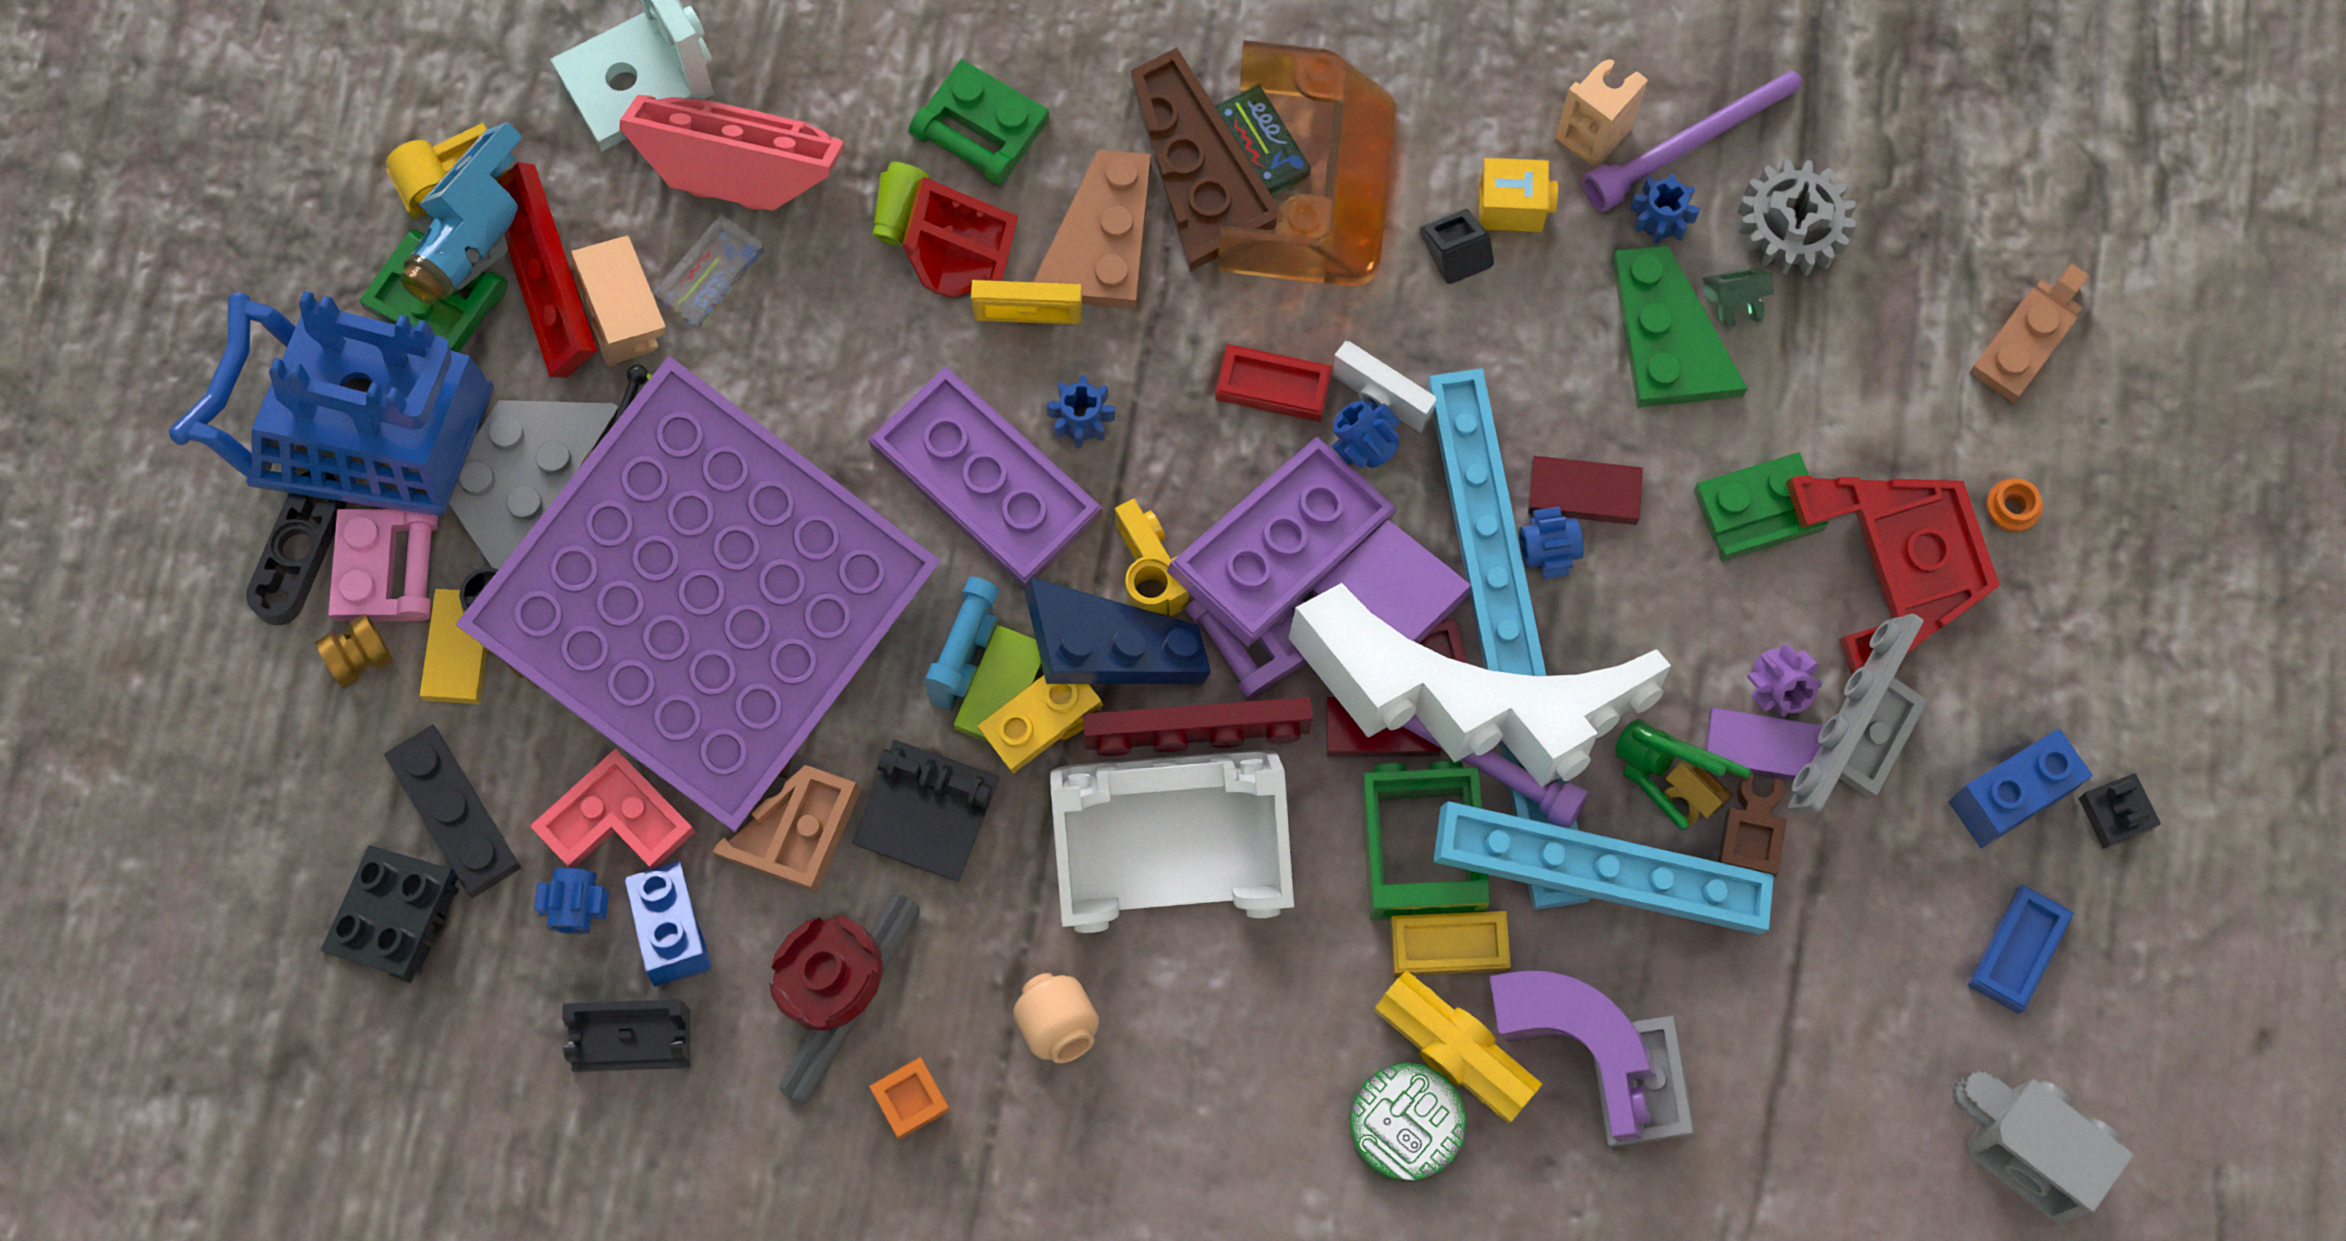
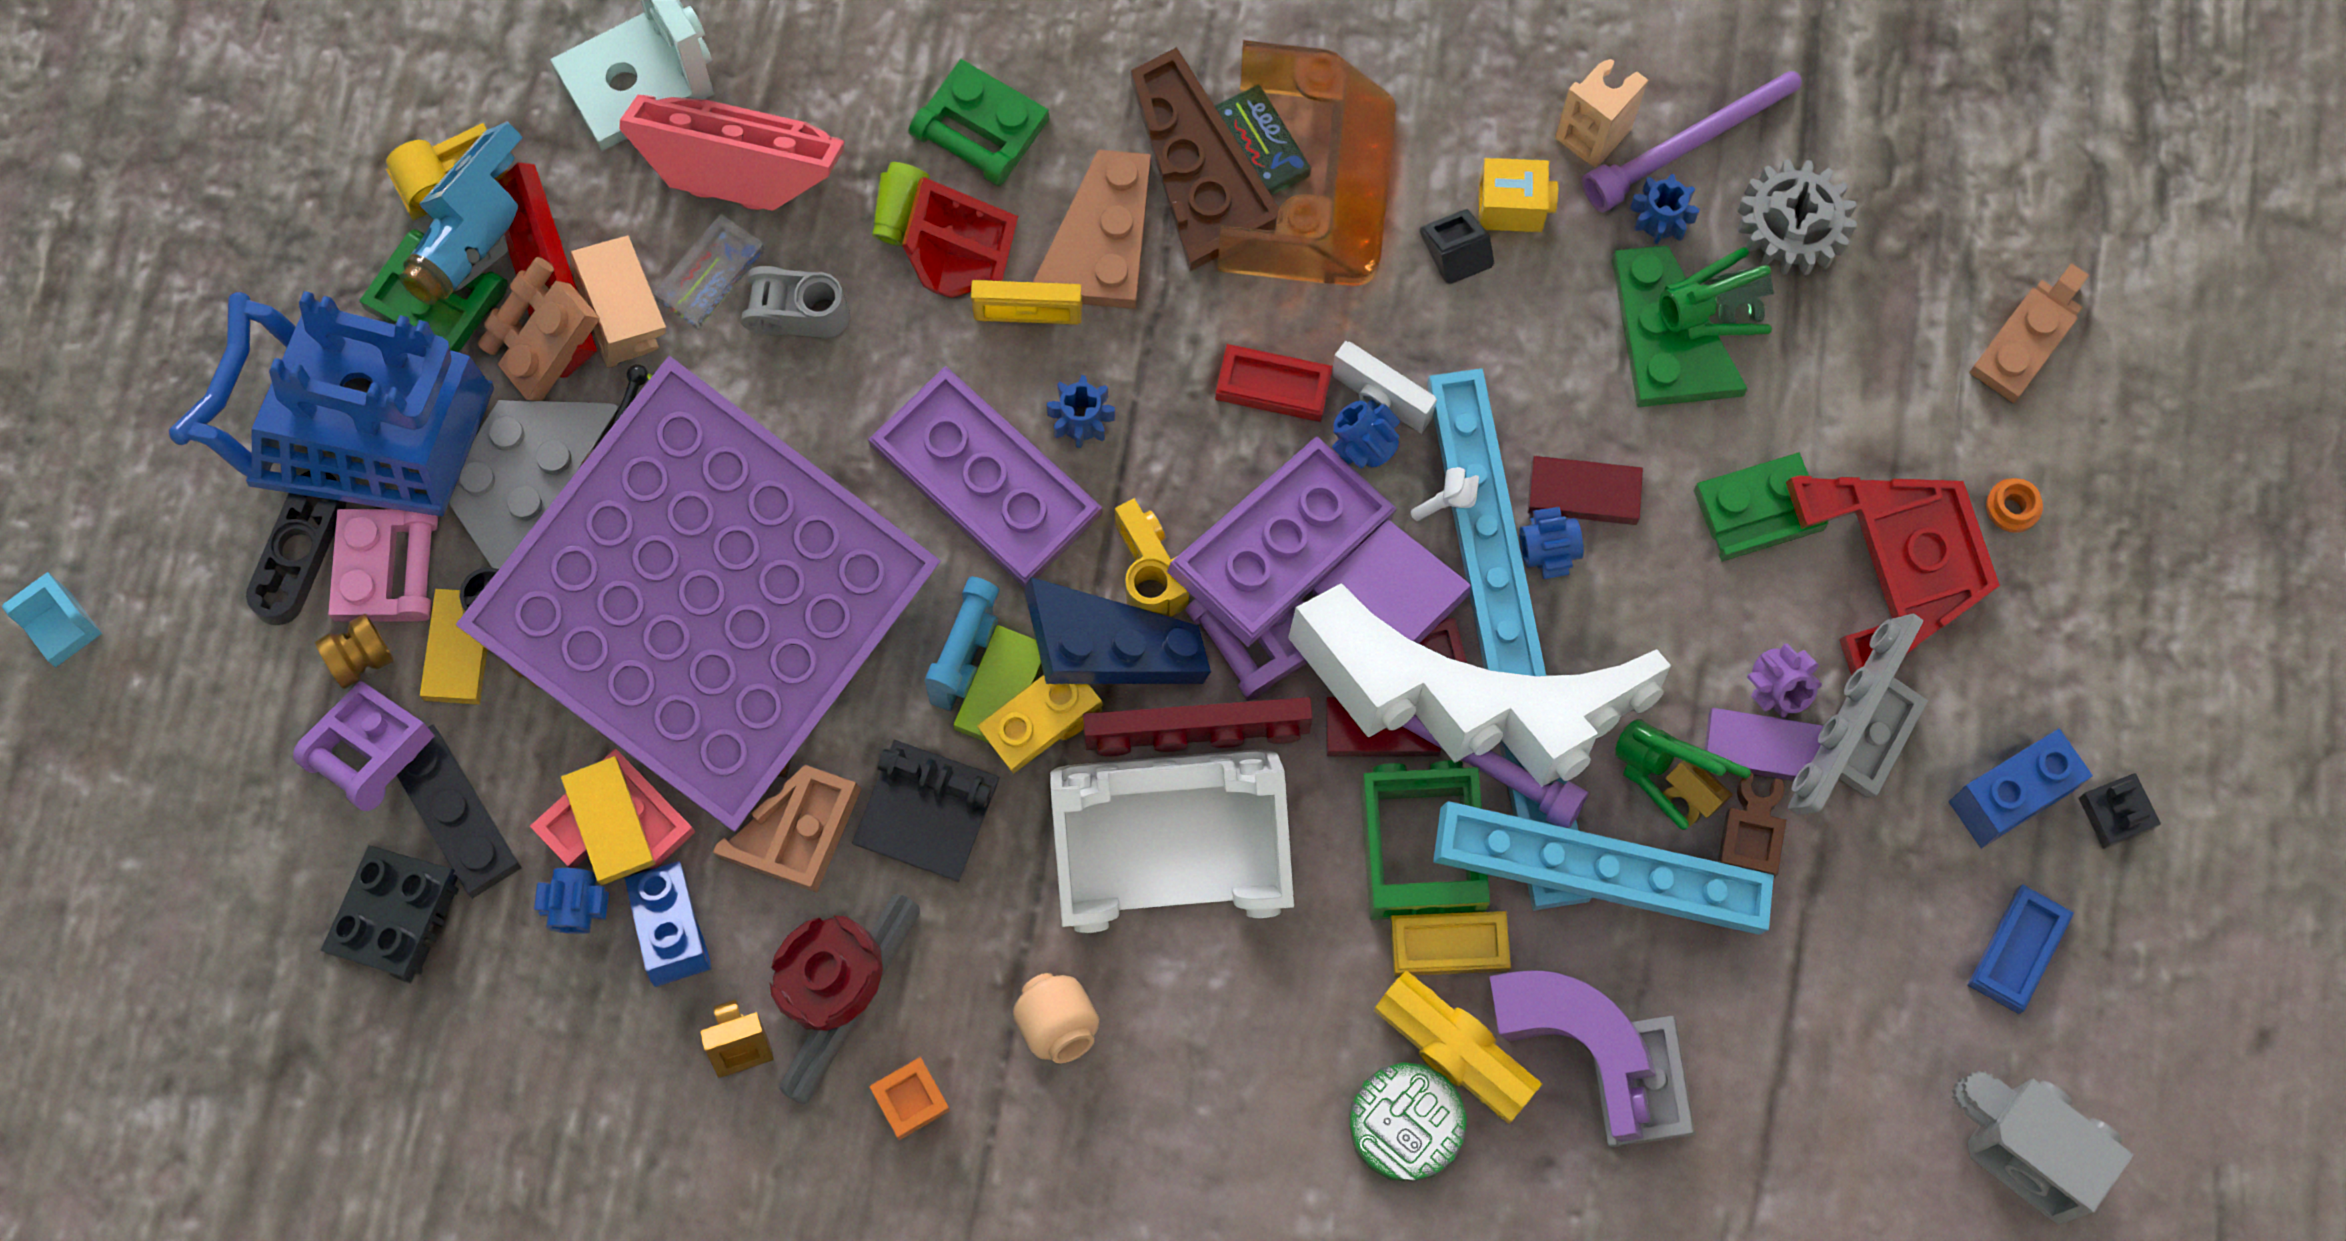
(52, 619): none -> medium azure panel
(372, 728): none -> medium lavender plate
(549, 337): none -> nougat plate
(608, 820): none -> yellow tile
(627, 1035): black hinge -> none
(736, 1041): none -> pearl gold tile
(784, 300): none -> light grey piece
(1457, 492): none -> white hand
(1689, 305): none -> green plant

